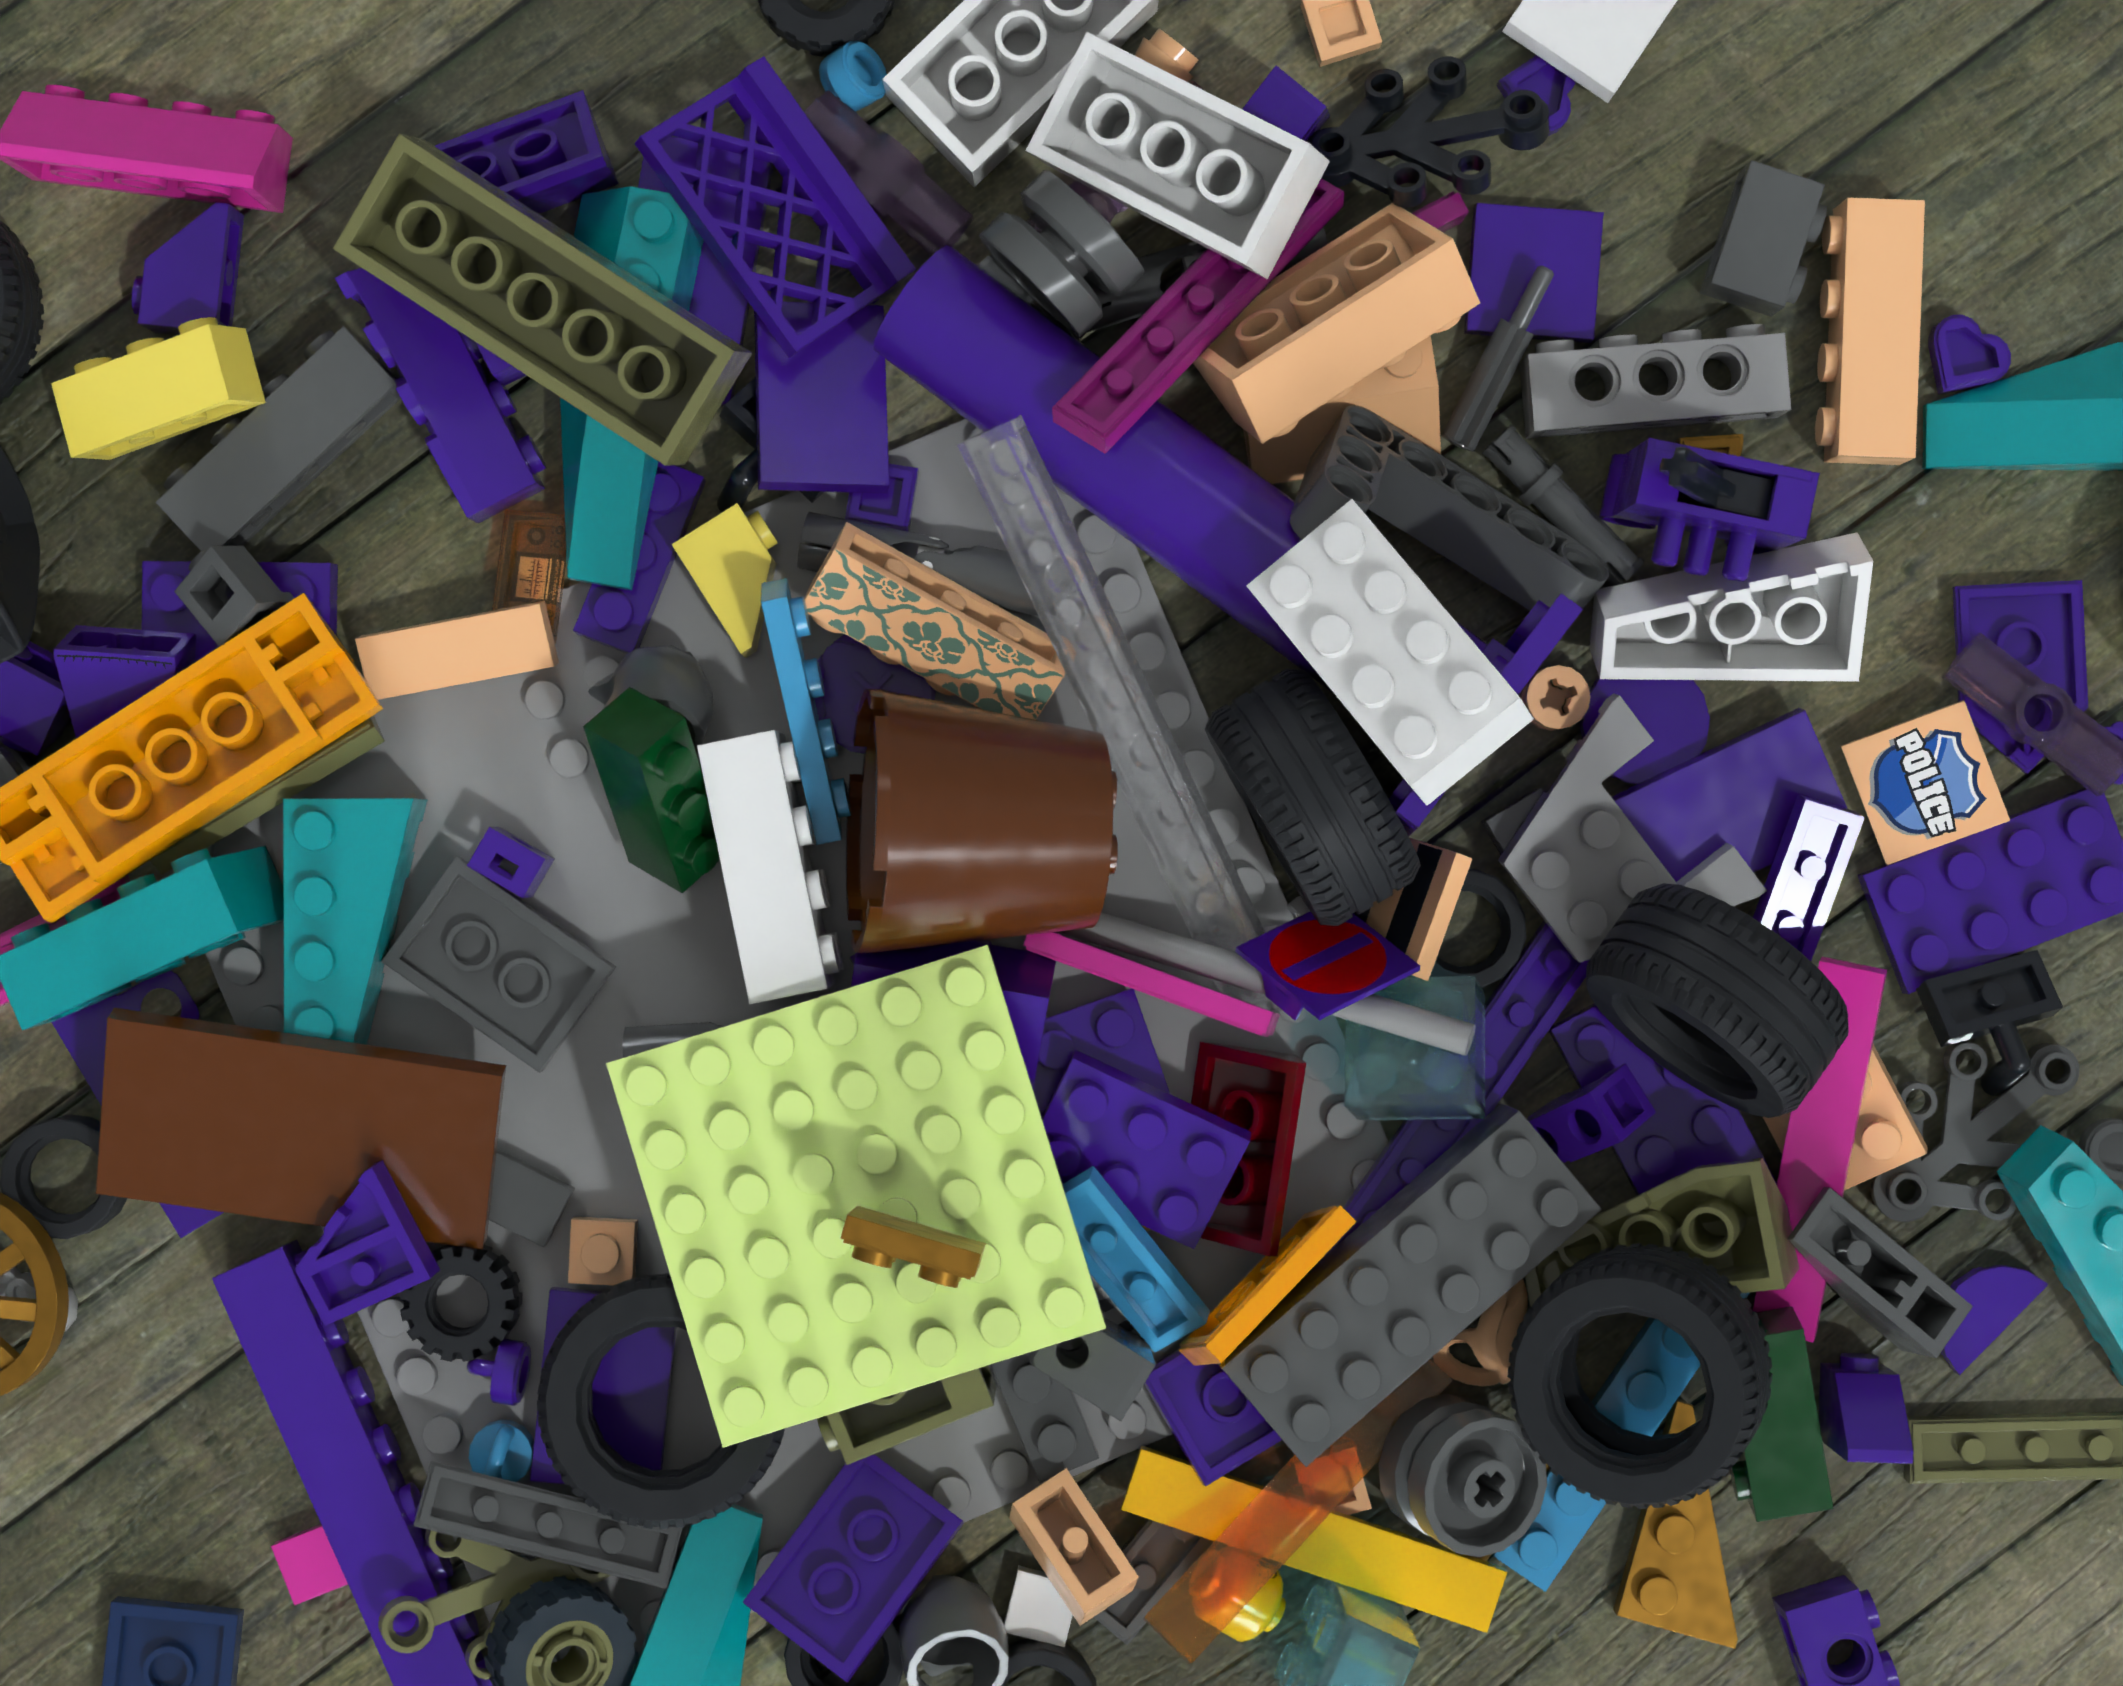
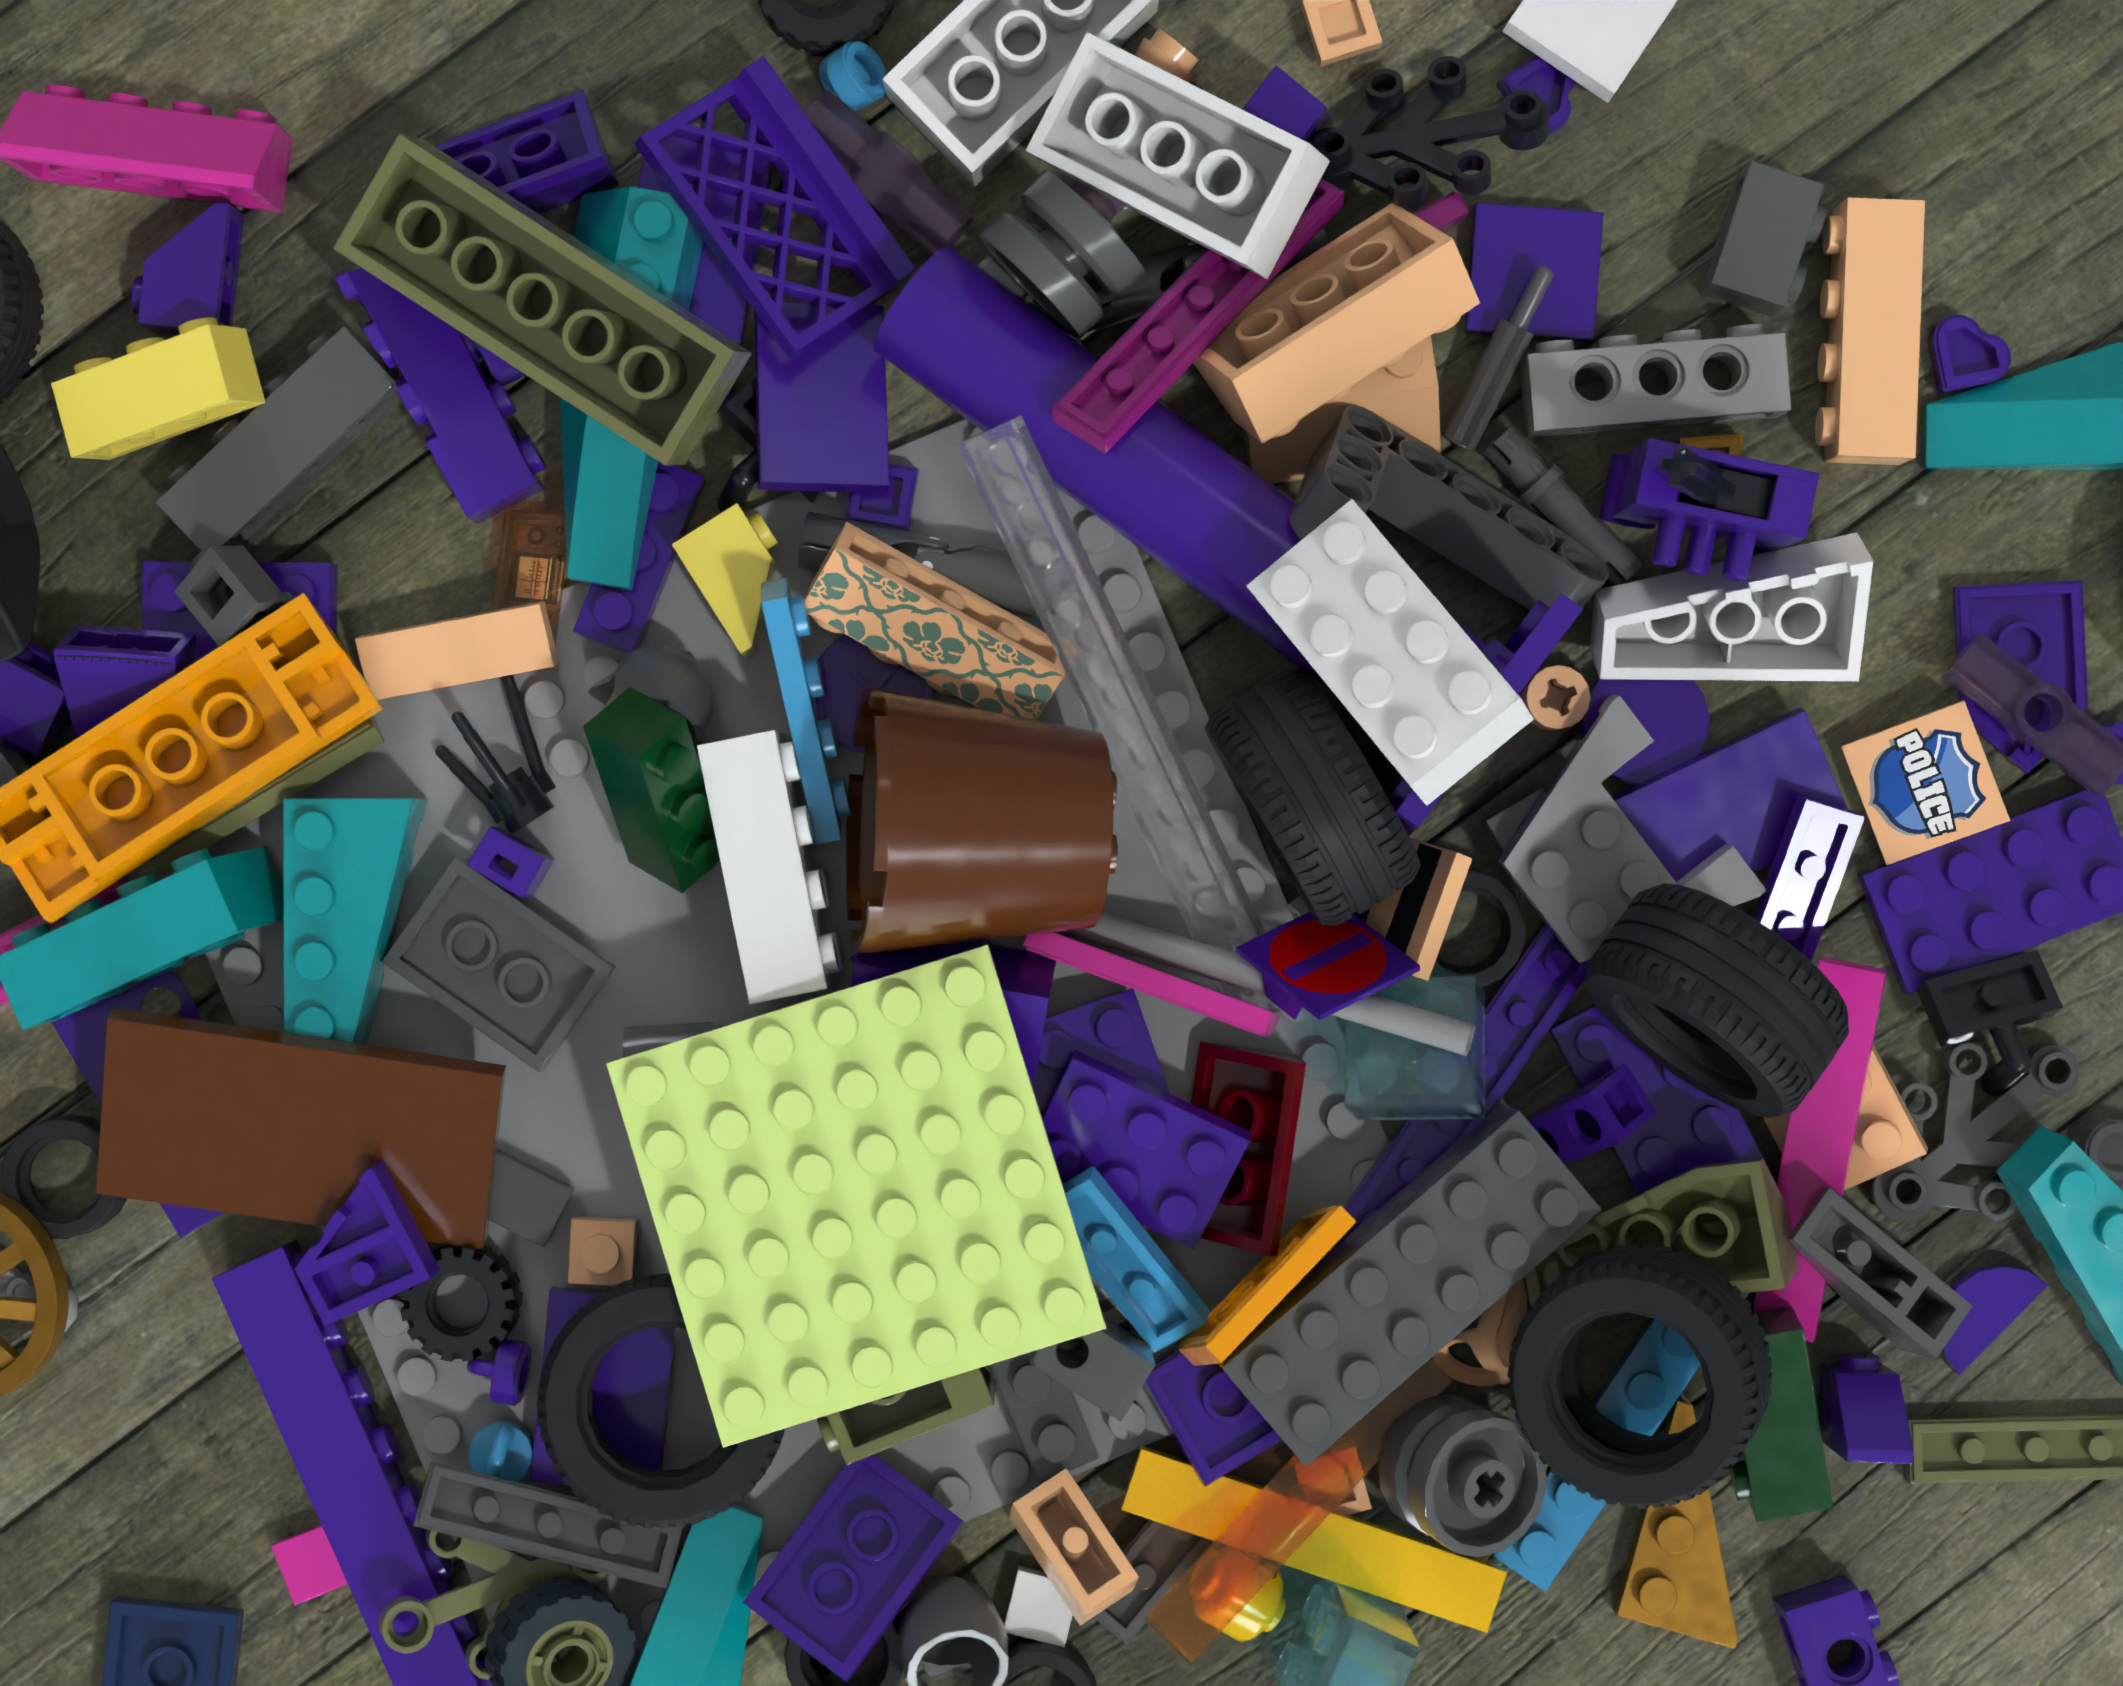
(515, 795): none -> black plant
(883, 1238): pearl gold tile -> none

